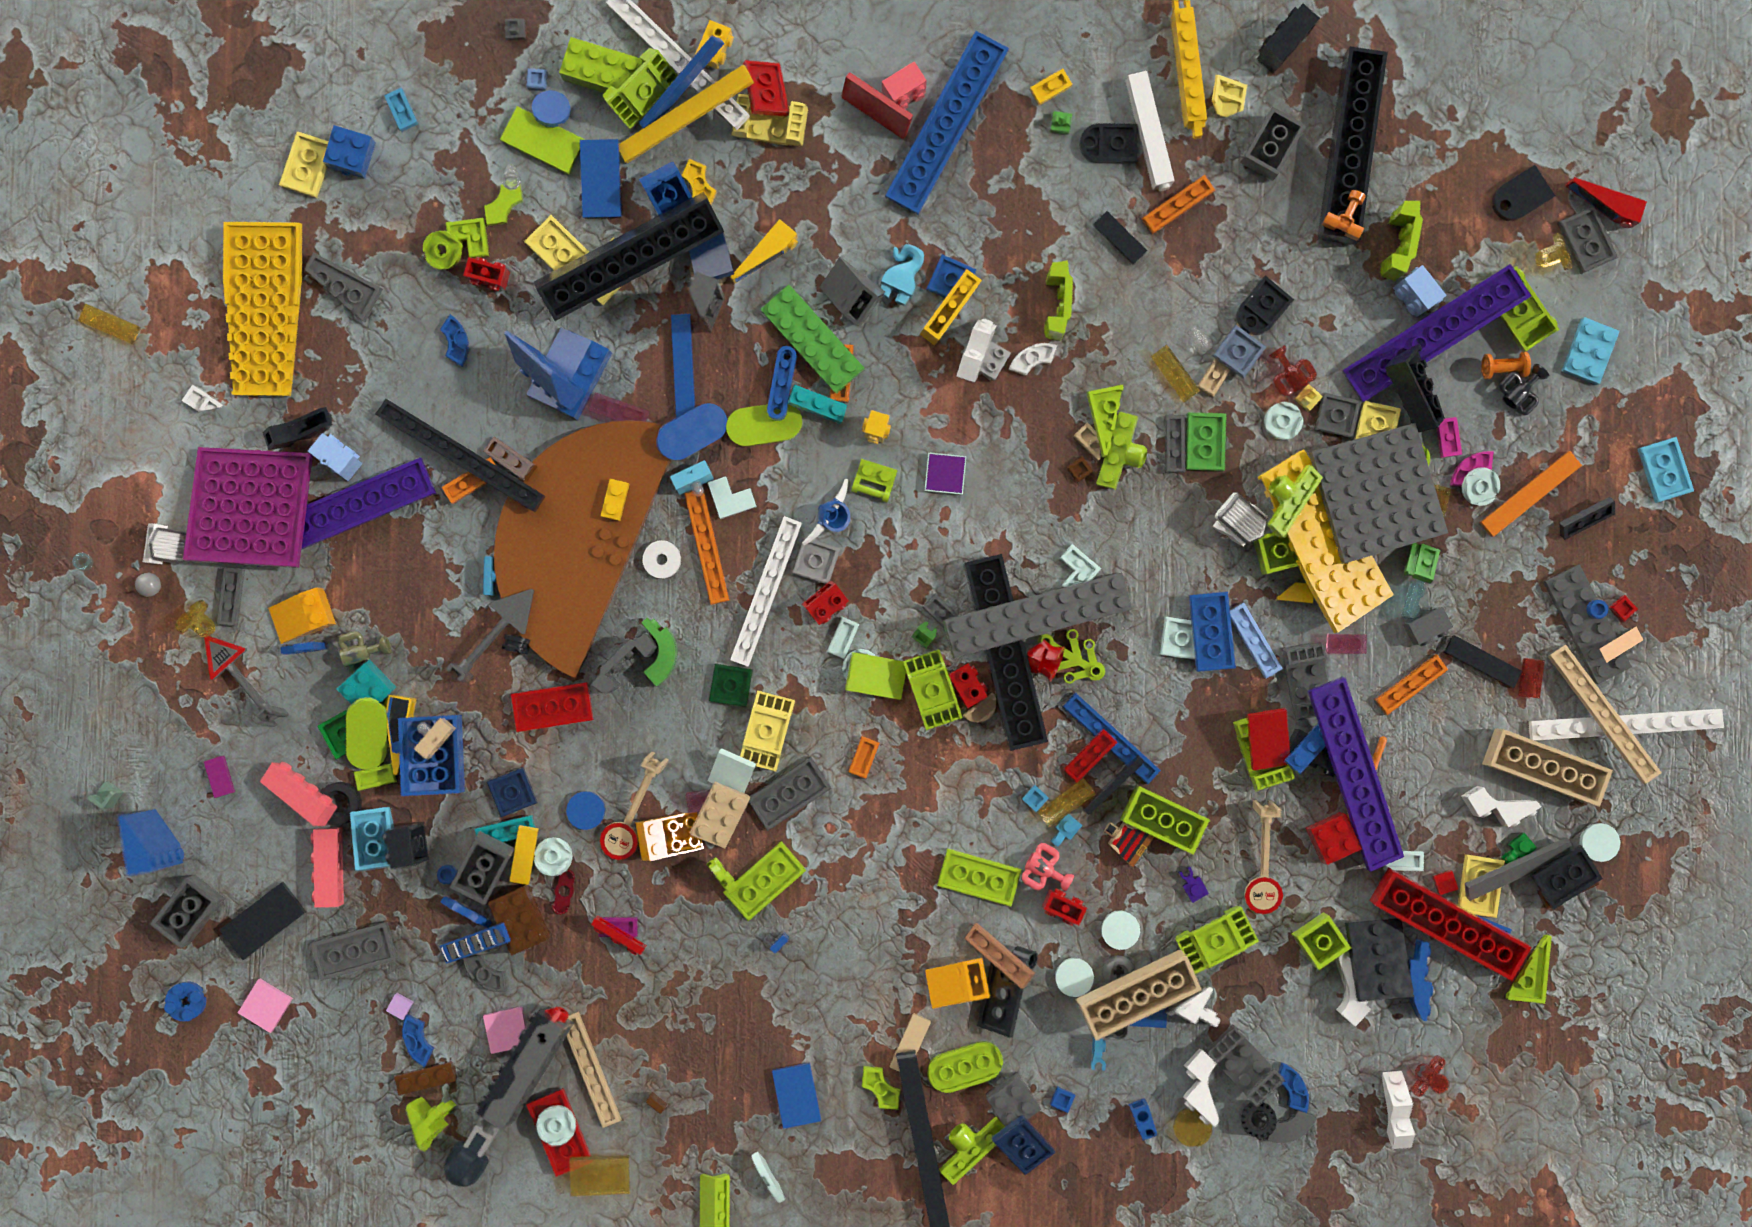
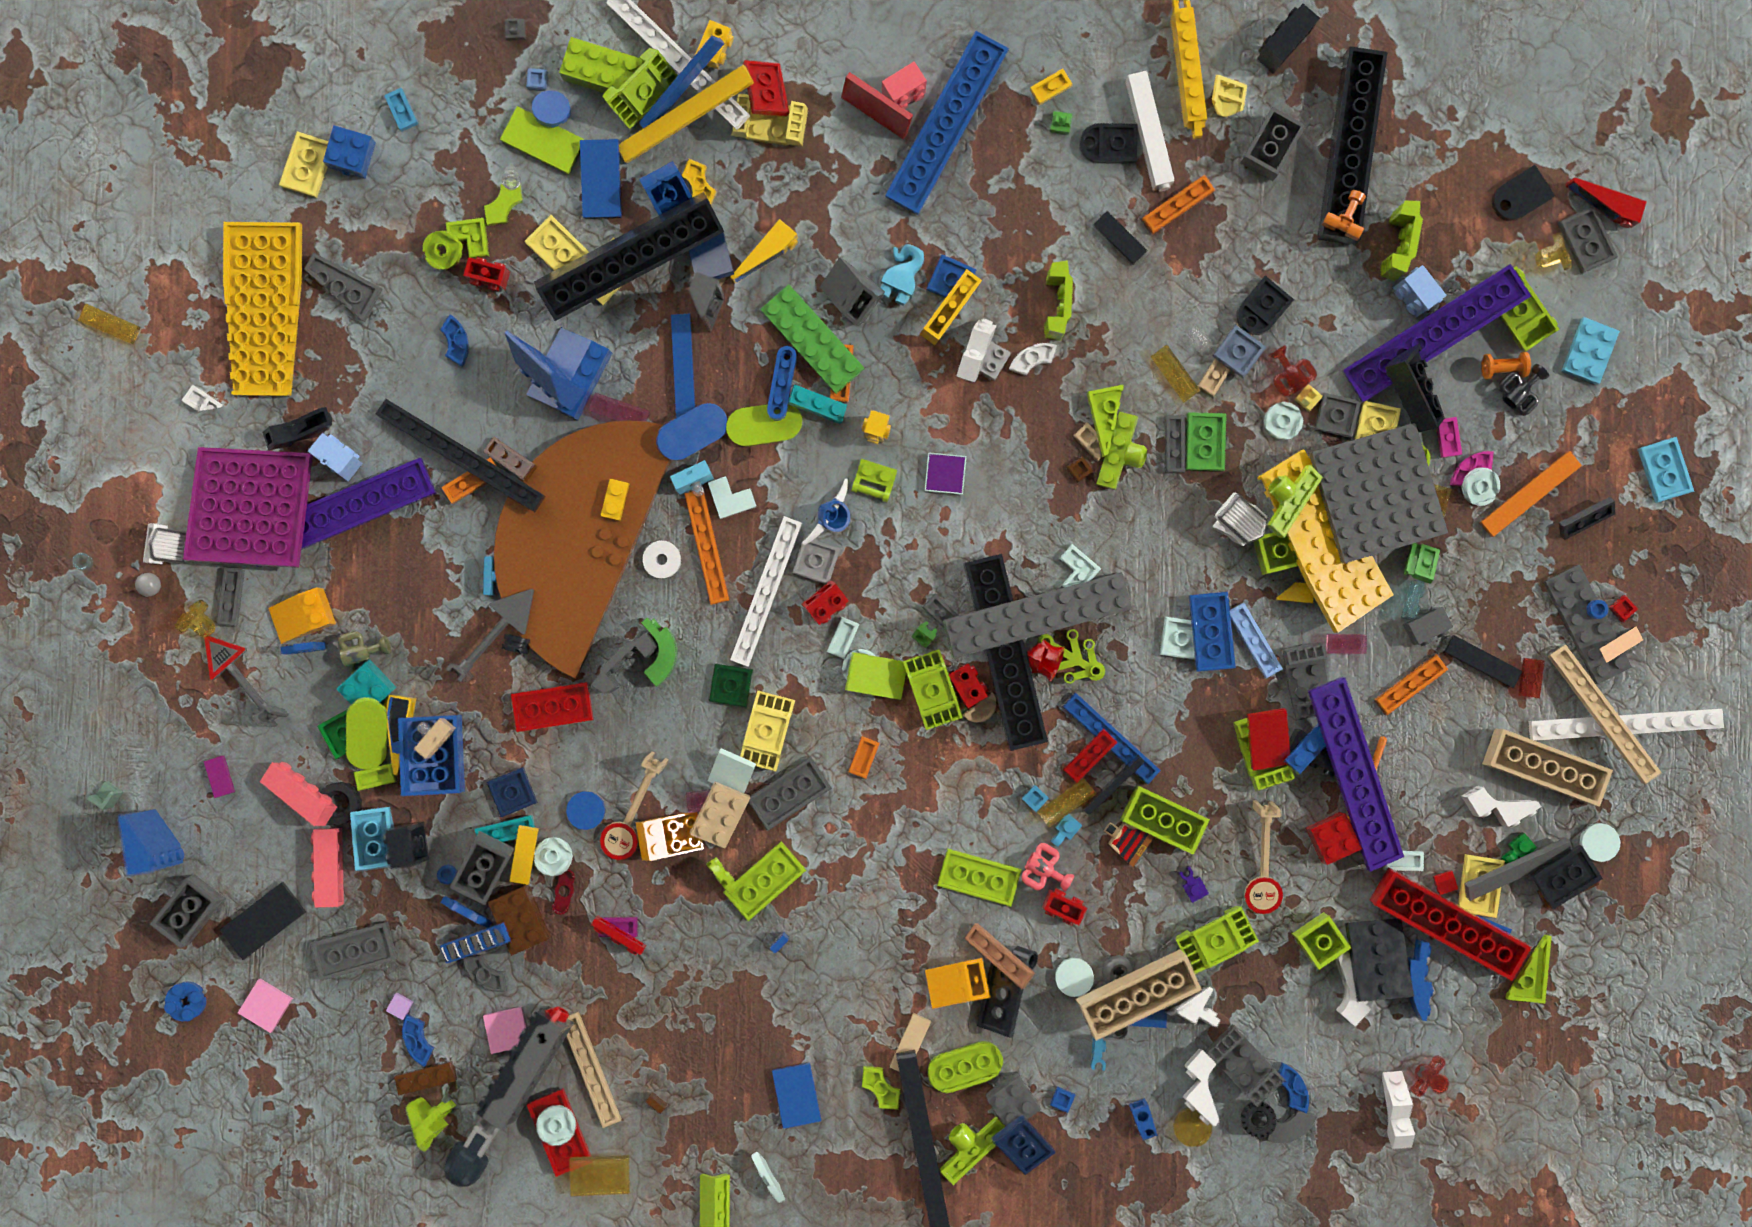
(1120, 930): light aqua tile -> none

